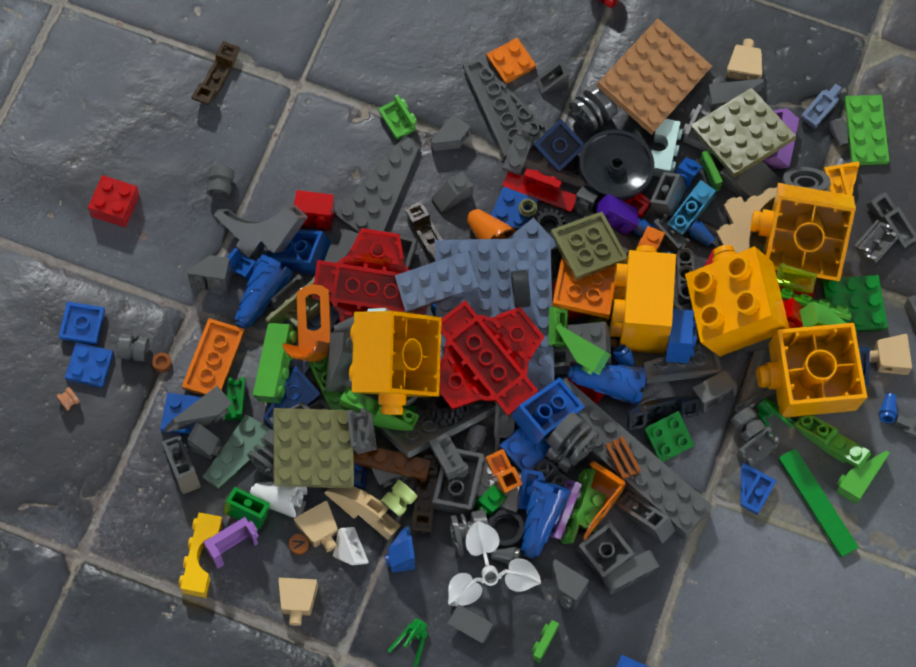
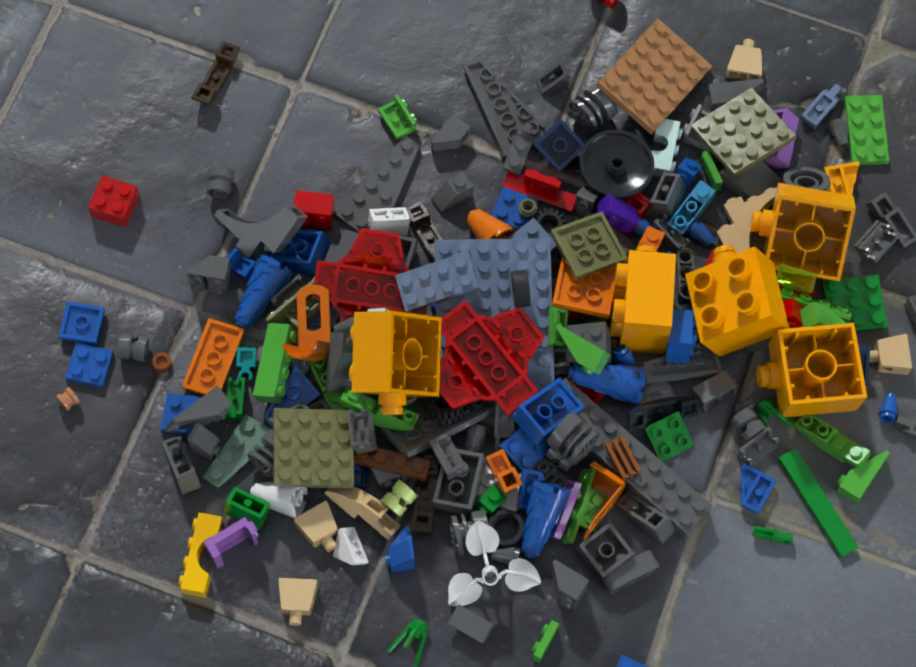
(246, 360): none -> teal plate
(298, 544): dark orange tile -> none
(389, 220): none -> white hinge
(511, 61): orange plate -> none
(773, 535): none -> green axle

